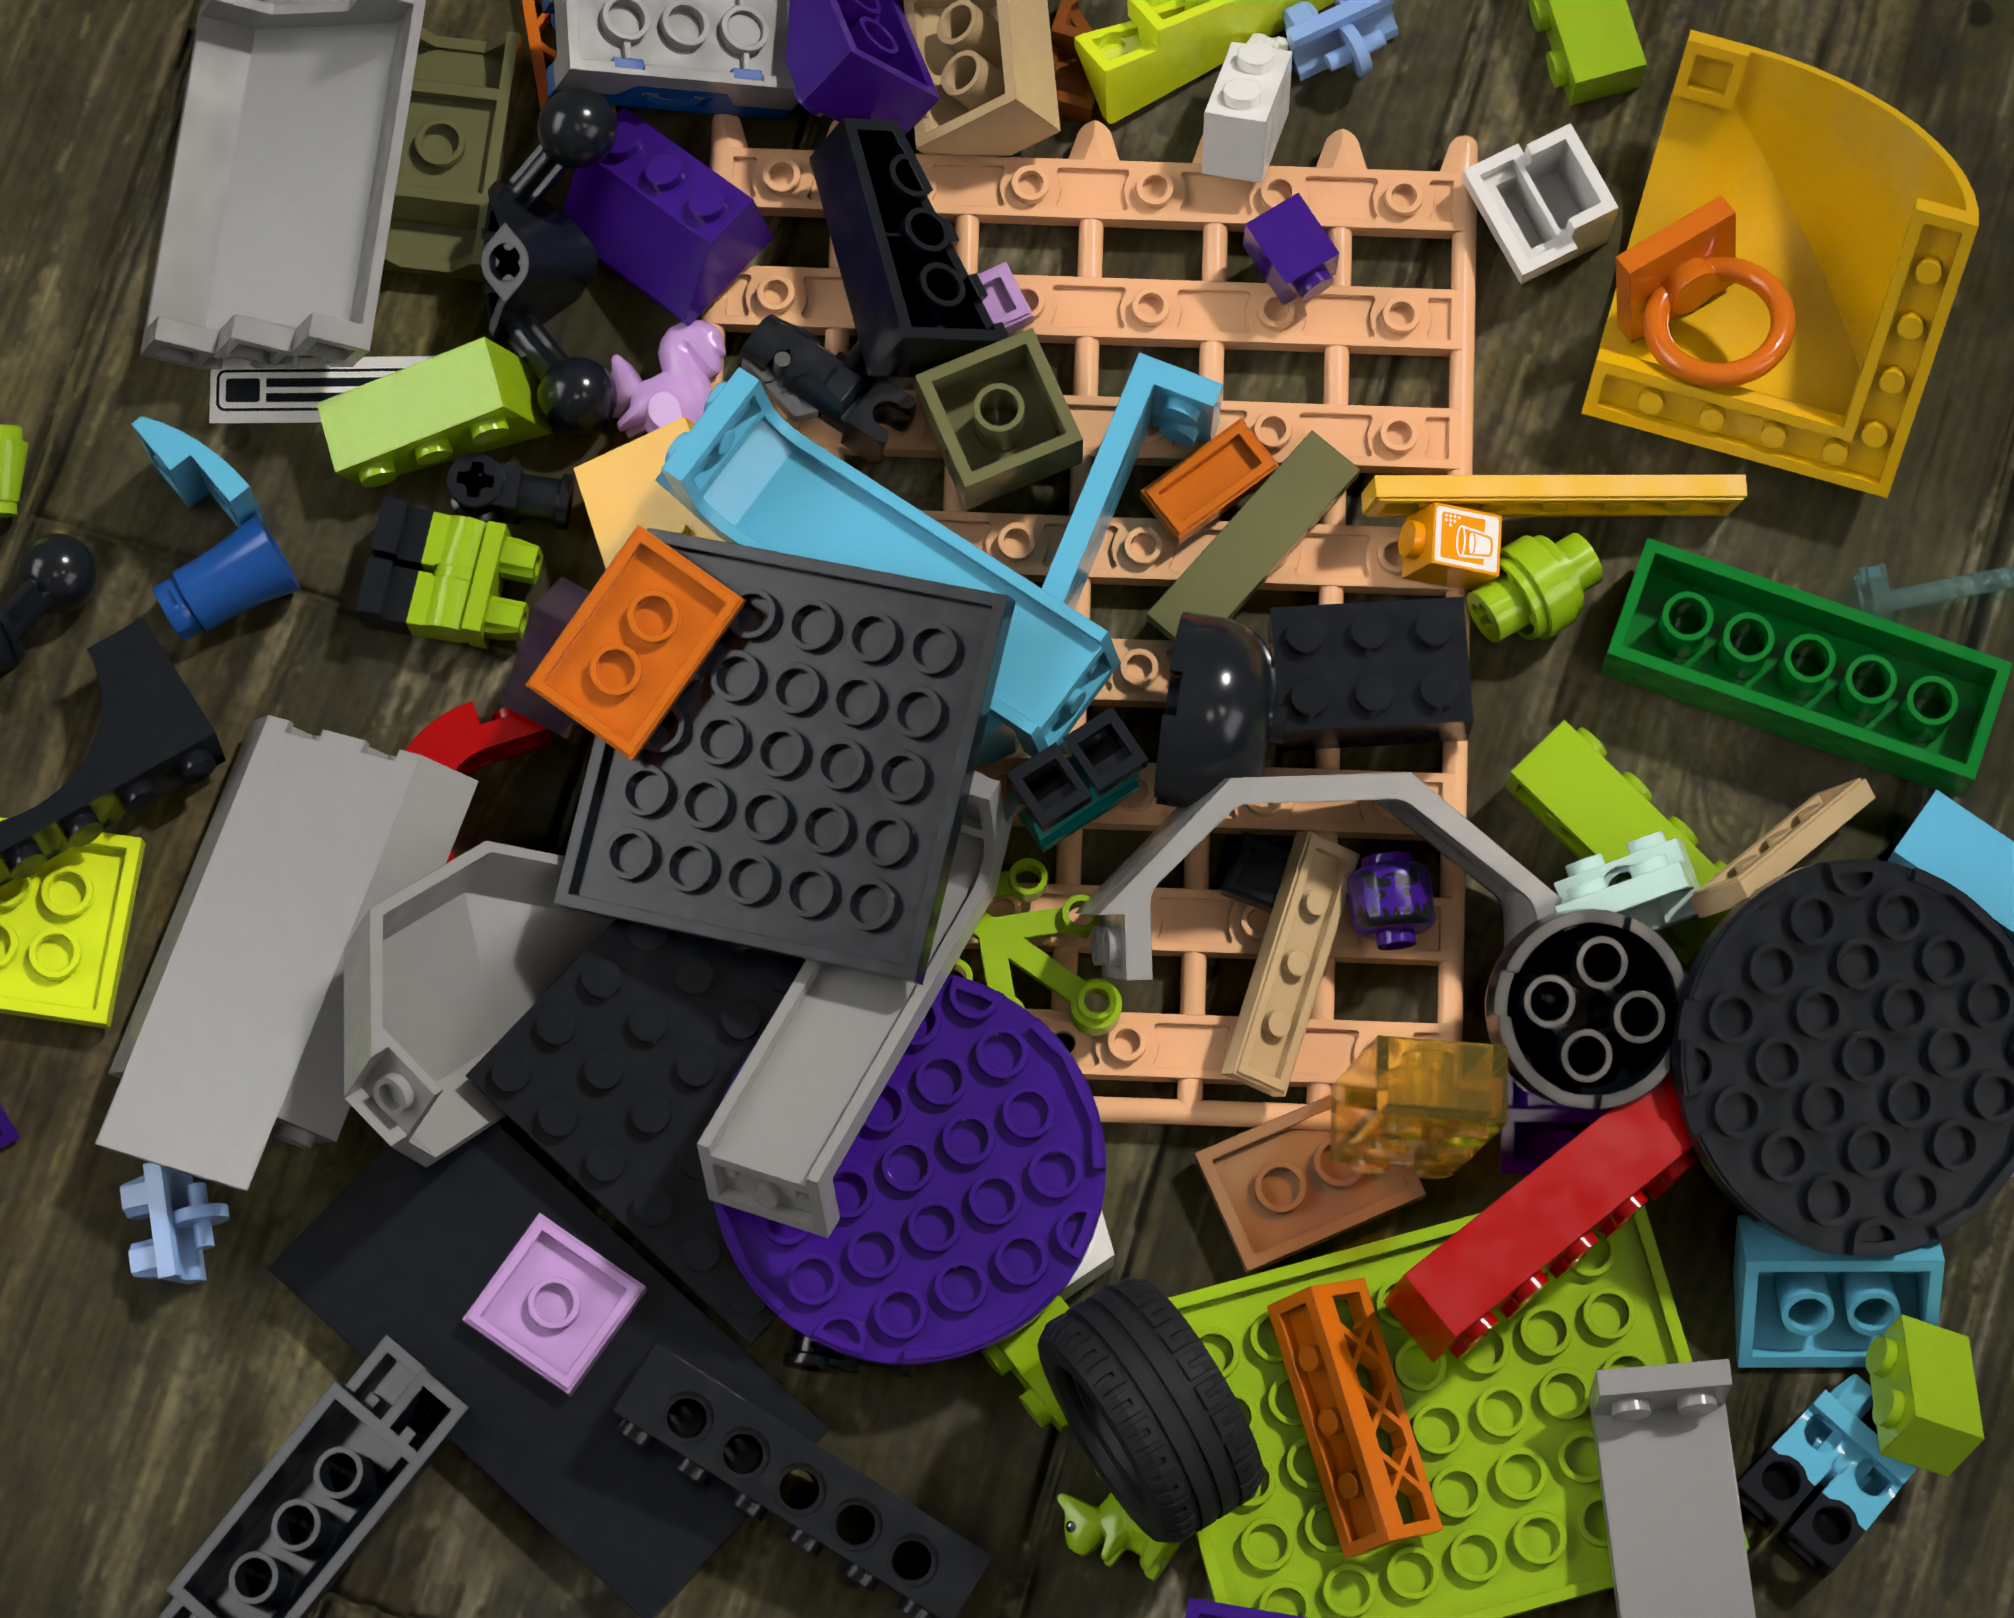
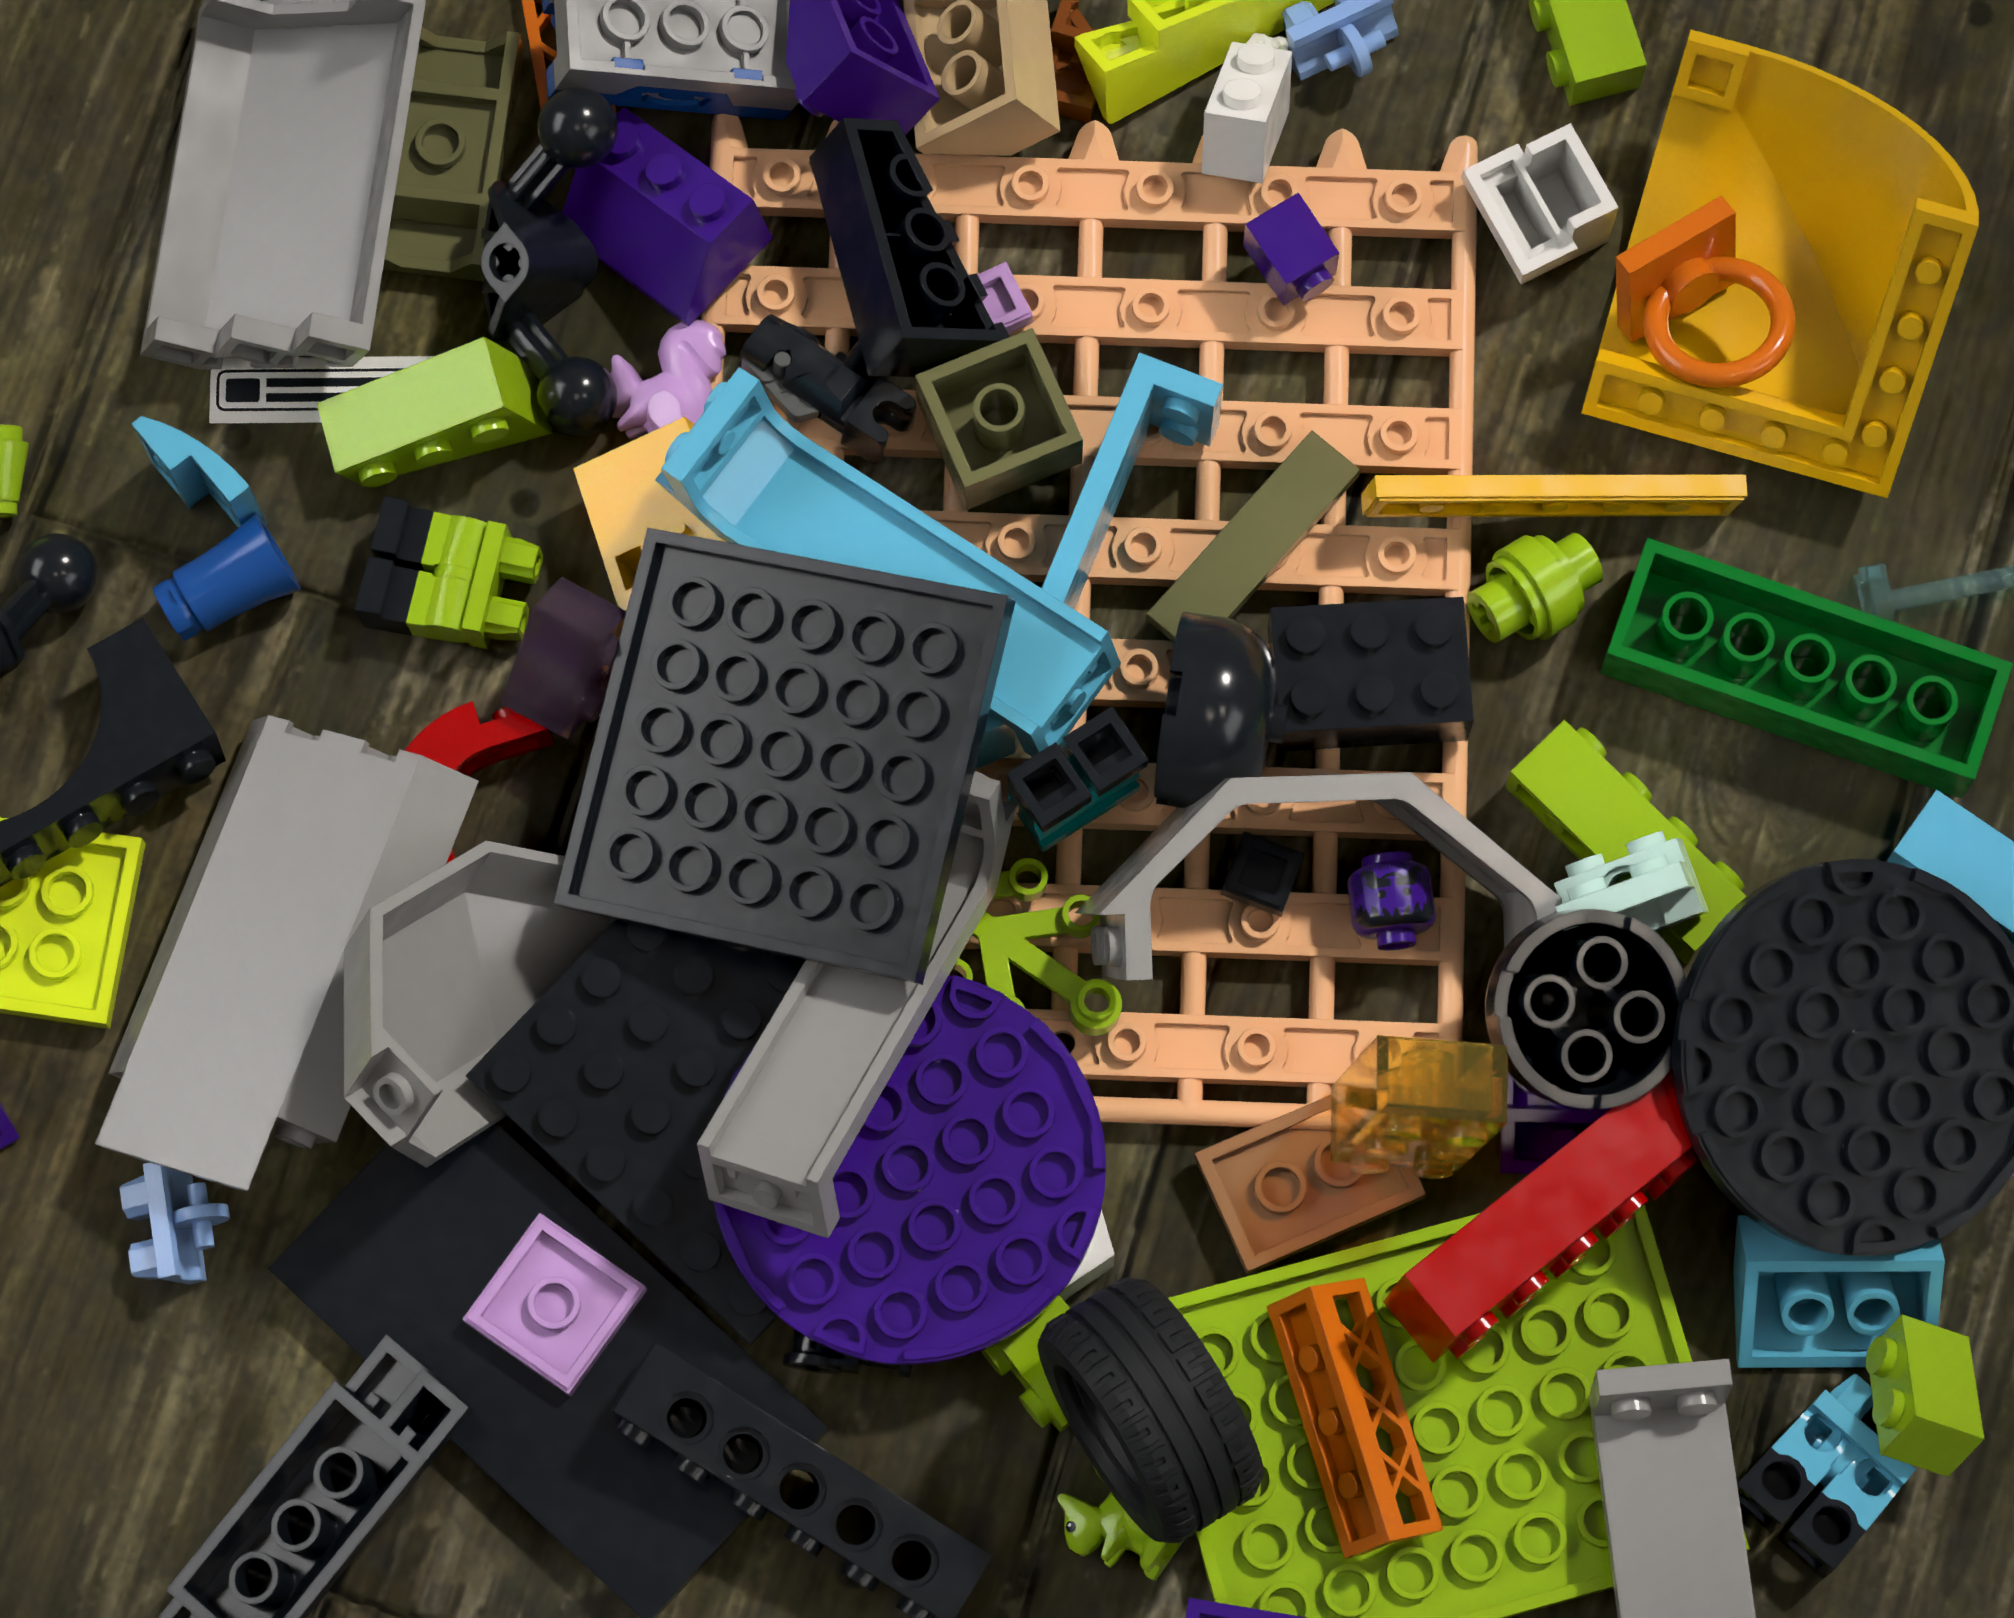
(508, 492): black connector -> none
(635, 643): orange tile -> none
(1209, 481): orange tile -> none
(1290, 964): tan tile -> none
(1450, 546): light orange brick -> none
(1782, 846): tan tile -> none

